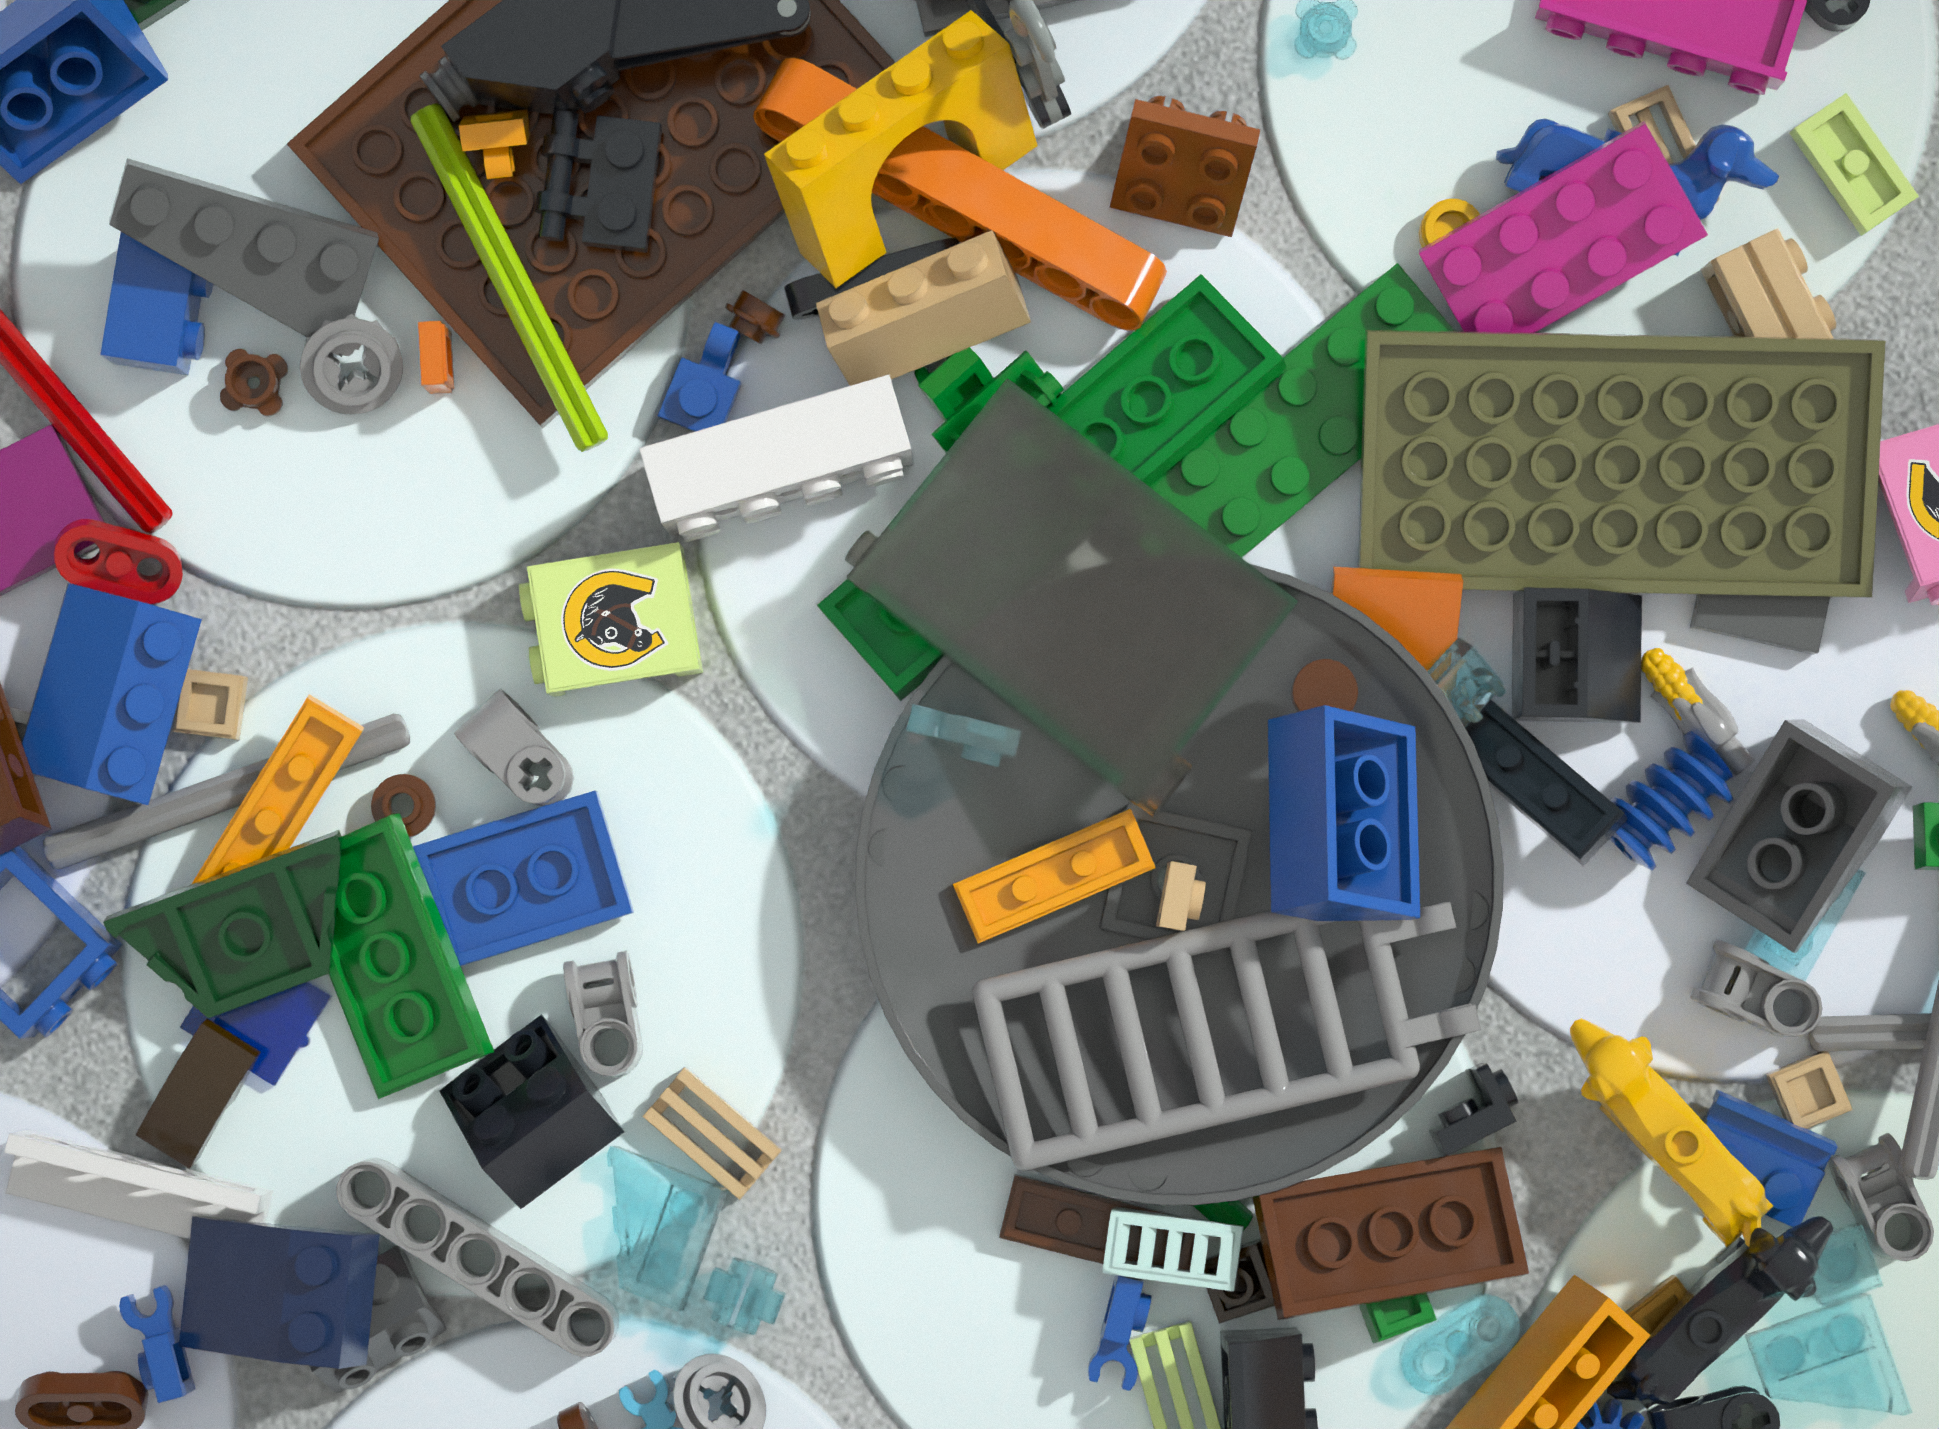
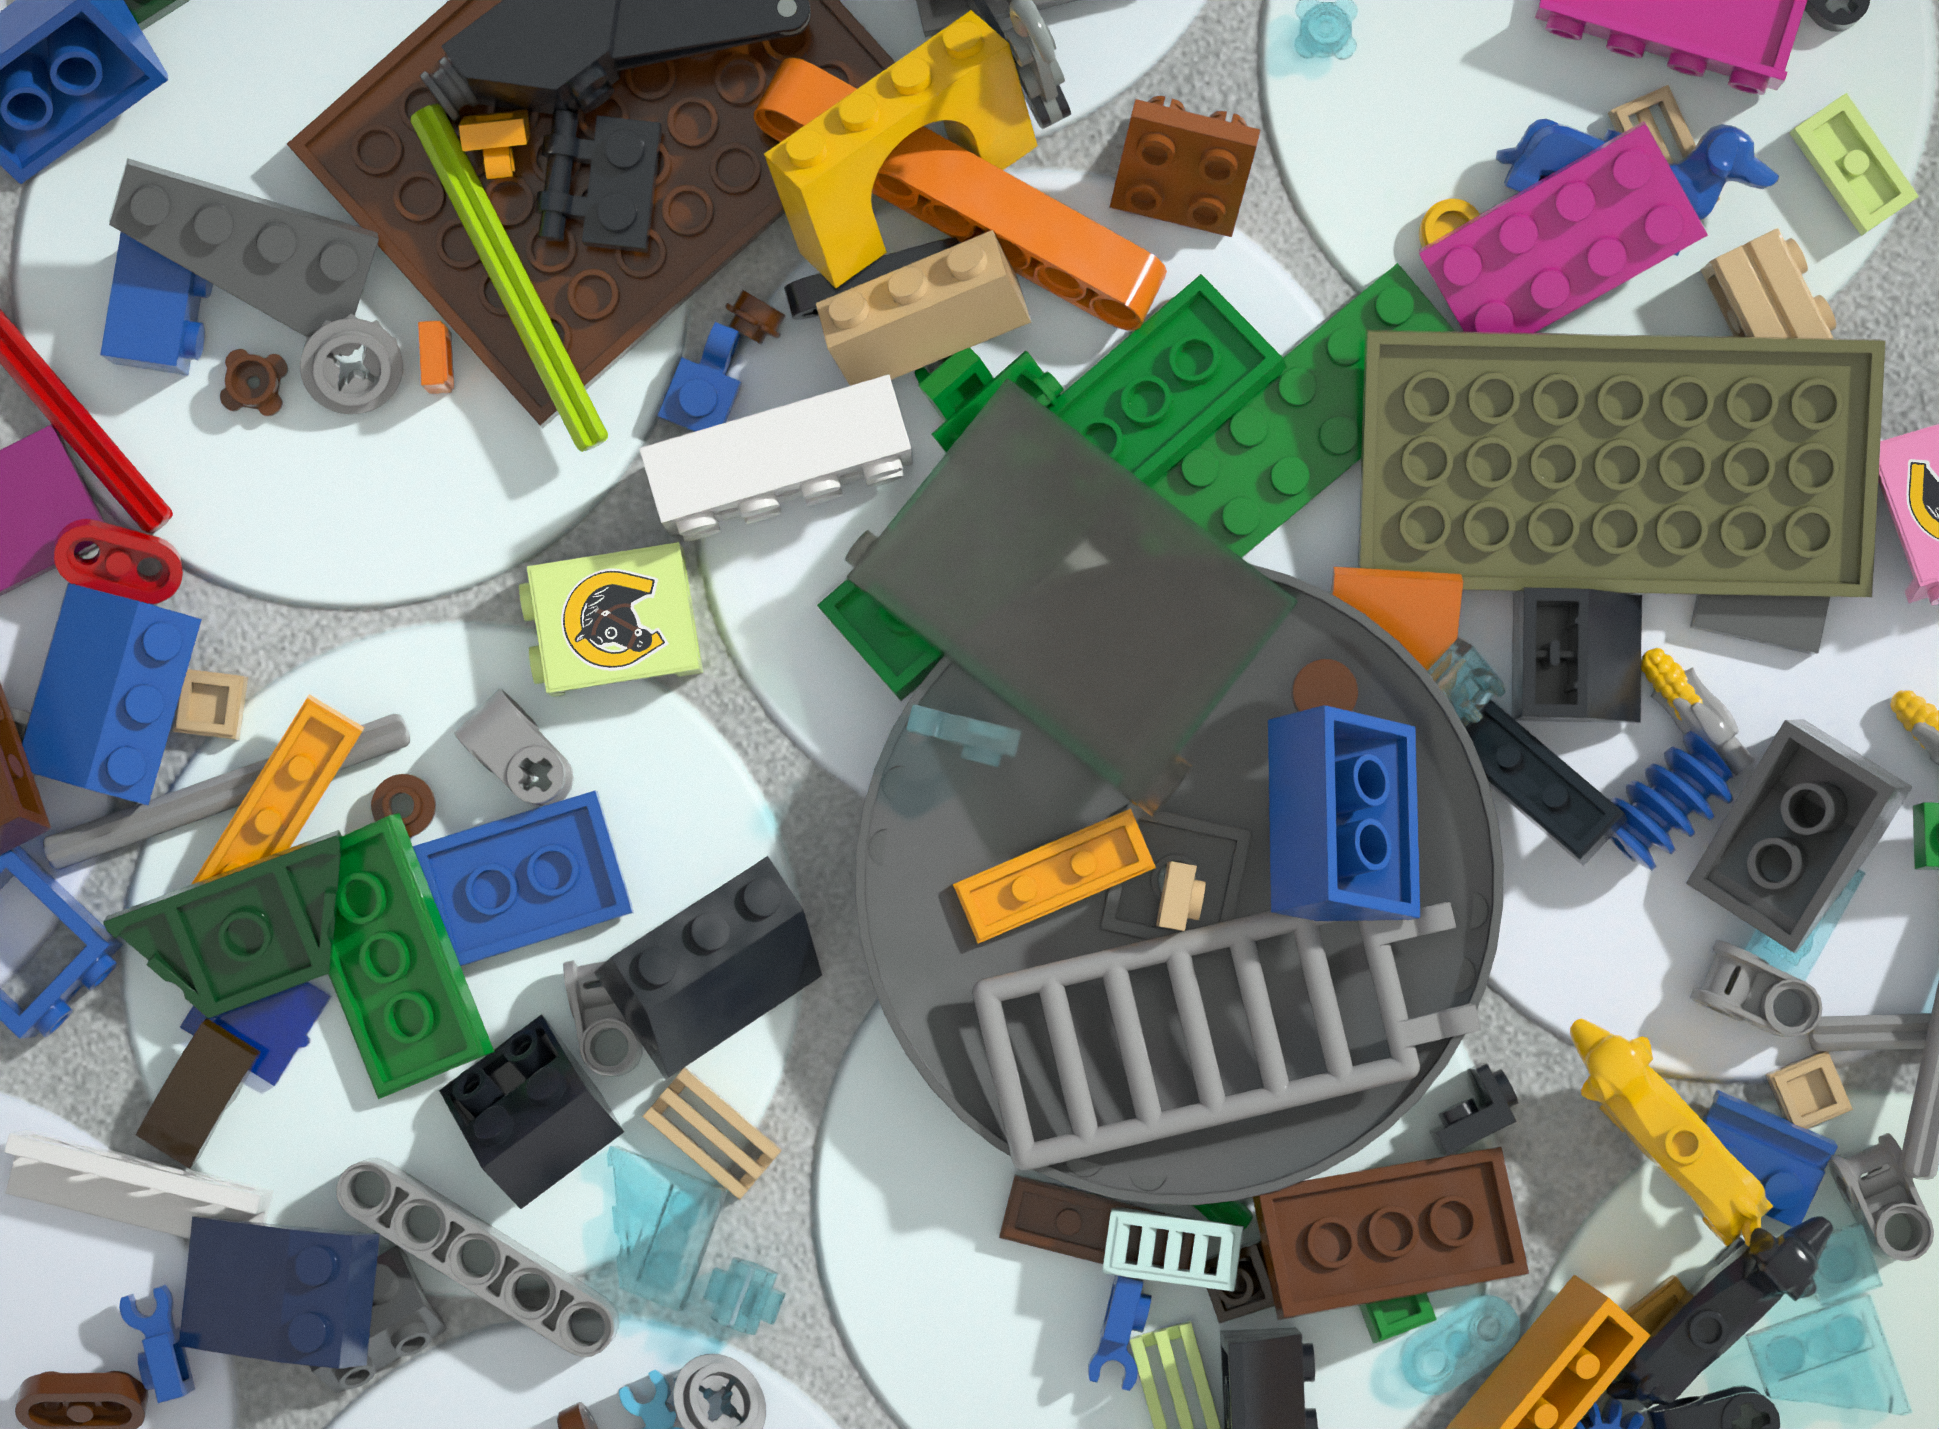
(713, 968): none -> black slope

